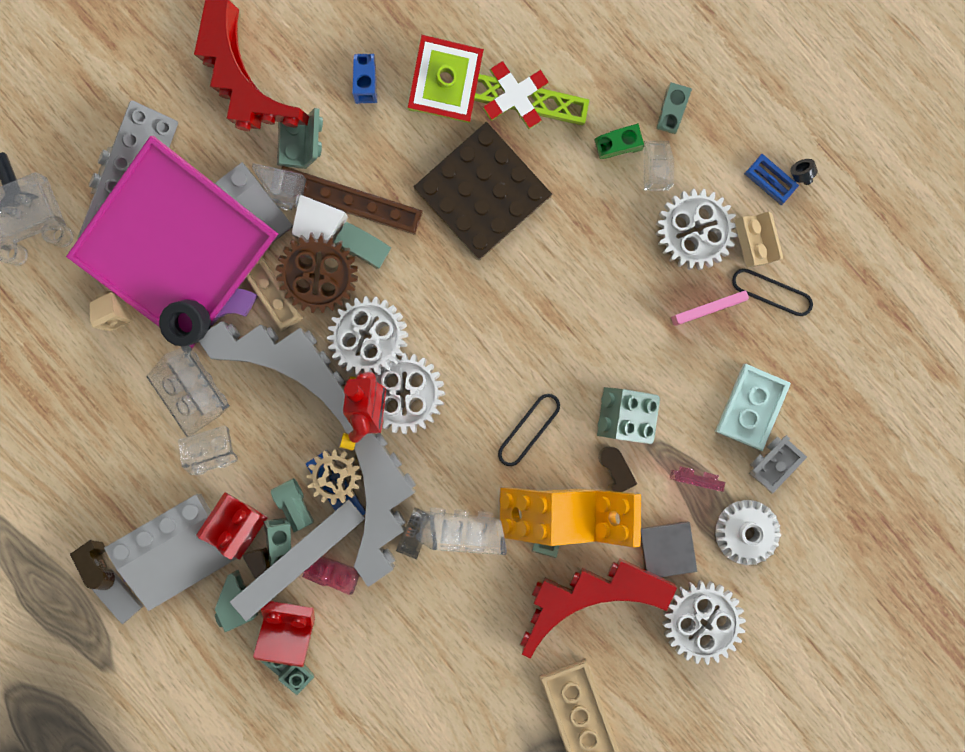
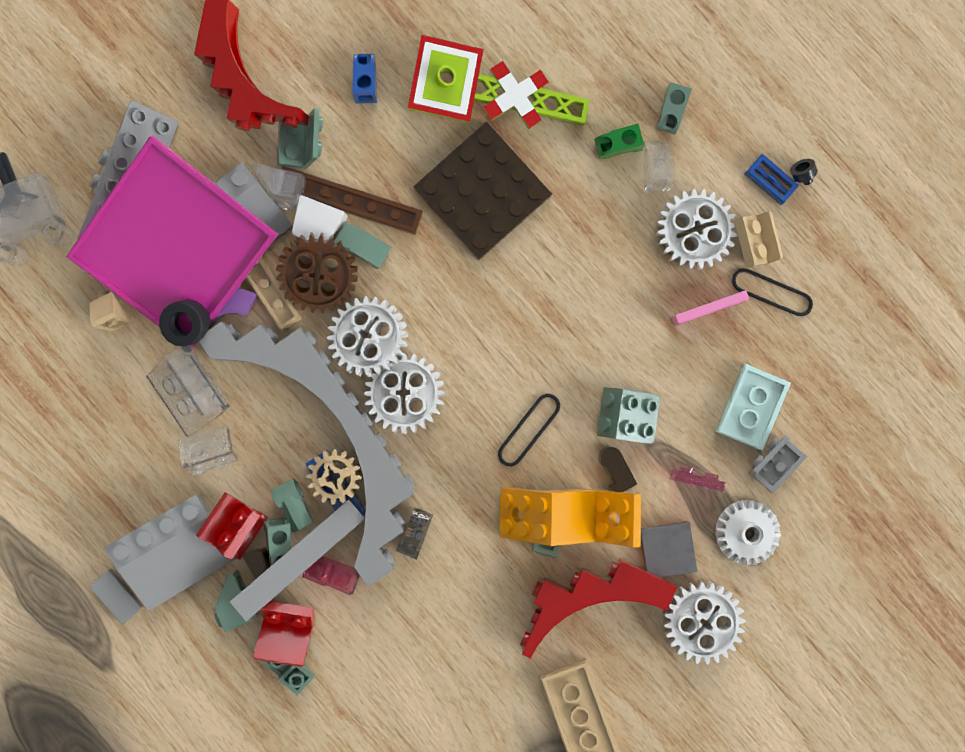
(92, 566): dark brown leg -> none
(363, 407): red torso -> none
(462, 532): clear slope -> none

